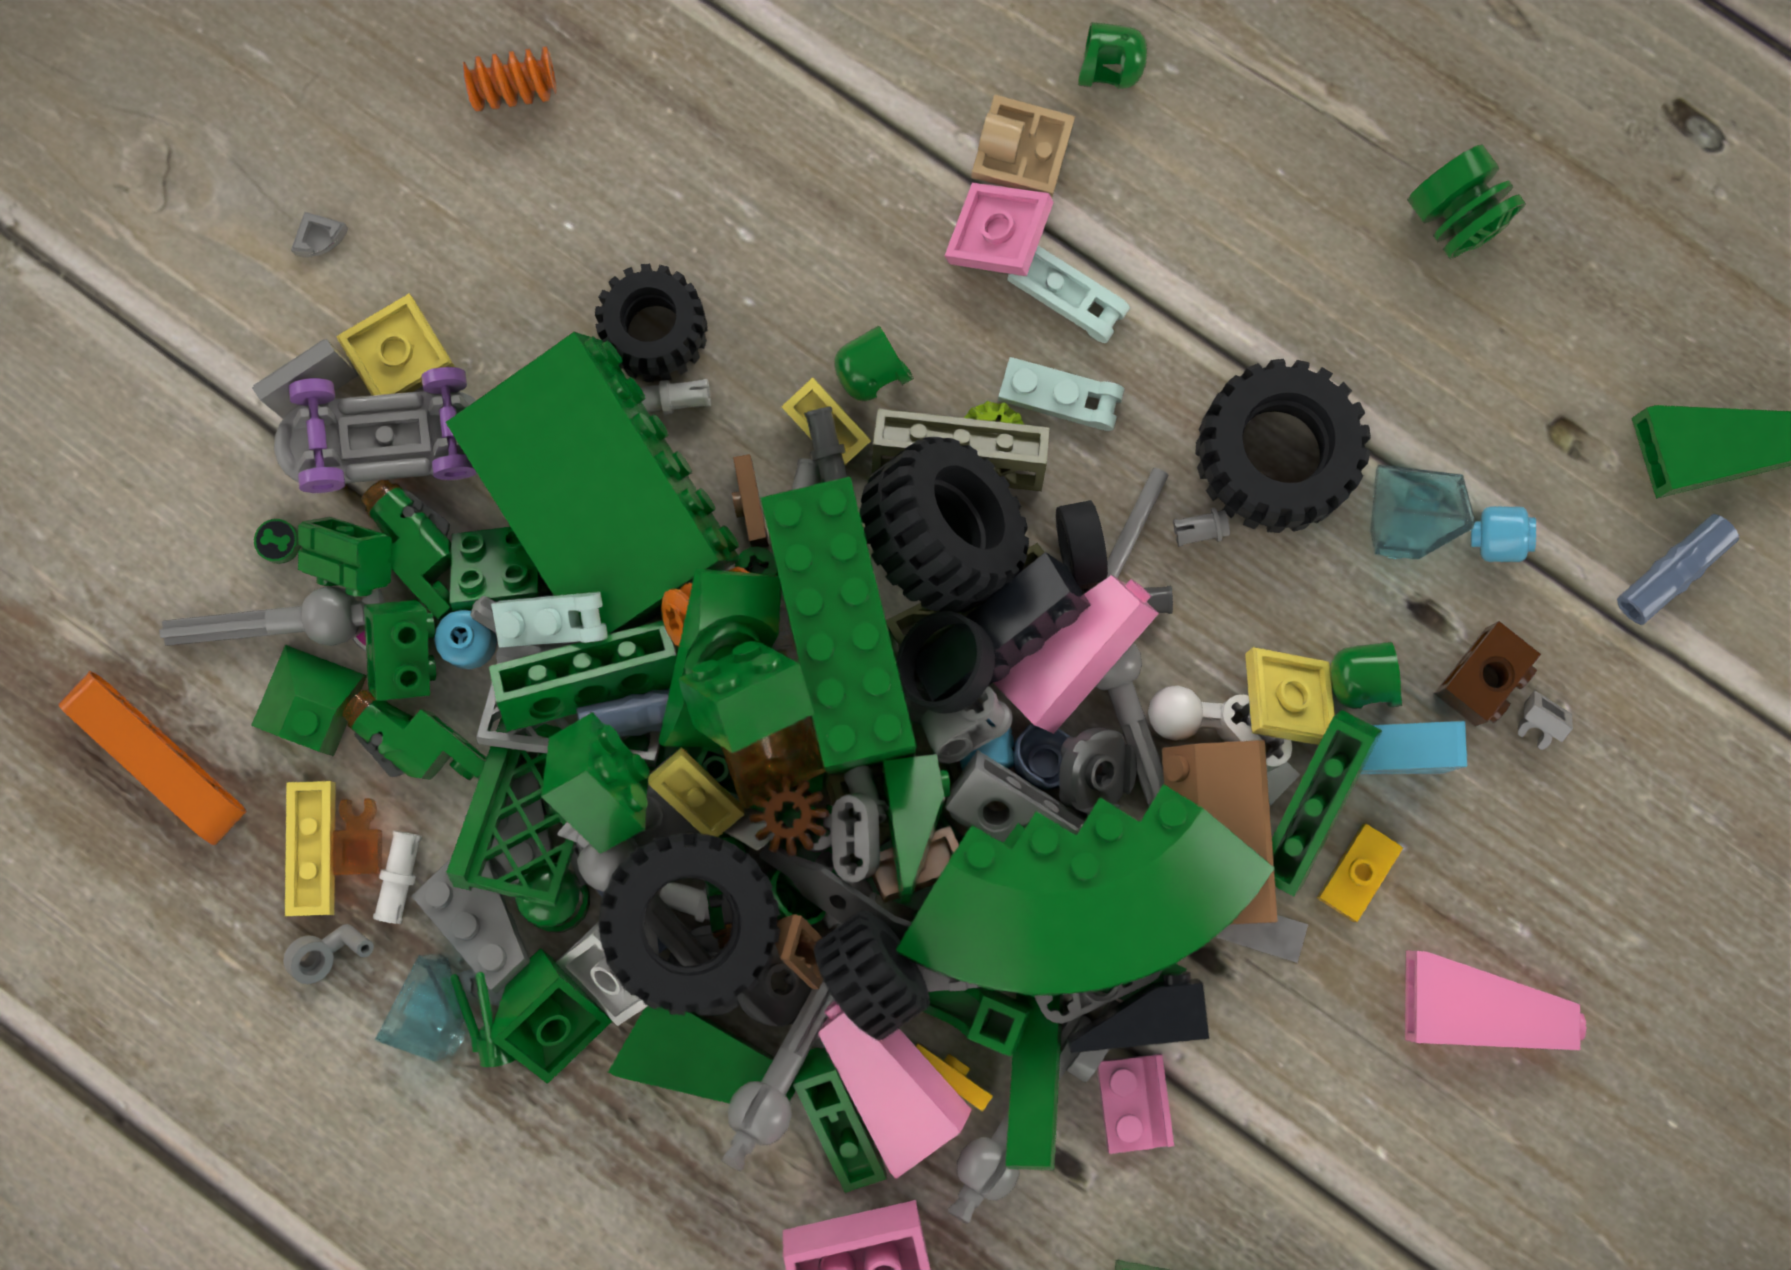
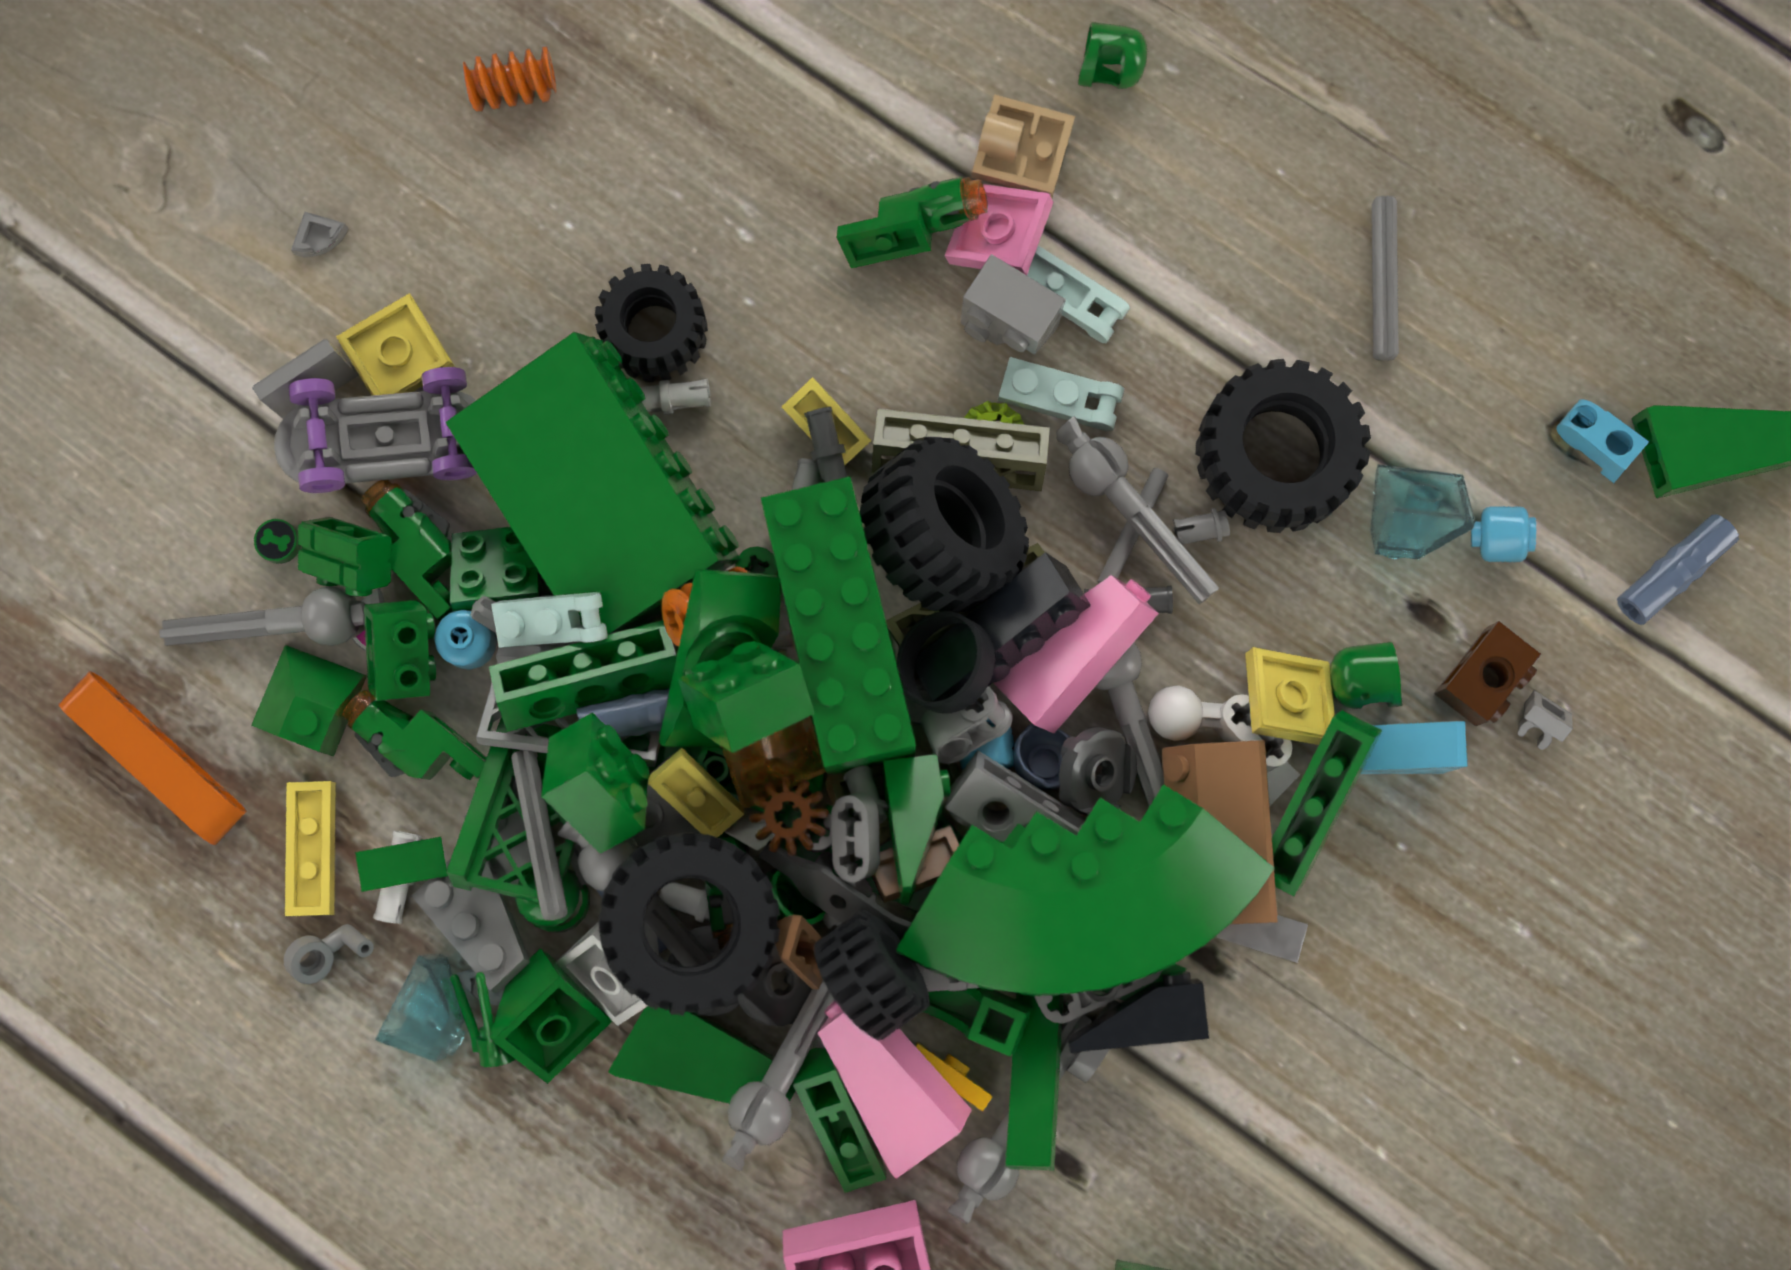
(358, 847): clear orange plate -> none
(401, 864): none -> green sticker
(539, 835): none -> light grey axle
(748, 502): medium nougat plate -> none
(869, 365): green helmet -> none
(910, 218): none -> green plate
(1010, 308): none -> light grey slope
(1082, 542): black tyre -> none
(1100, 469): none -> light grey piece
(1135, 1103): bright pink plate -> none
(1359, 872): yellow plate -> none
(1385, 278): none -> light grey axle
(1466, 202): green wheel -> none
(1475, 1008): bright pink slope -> none
(1601, 438): none -> medium azure leg

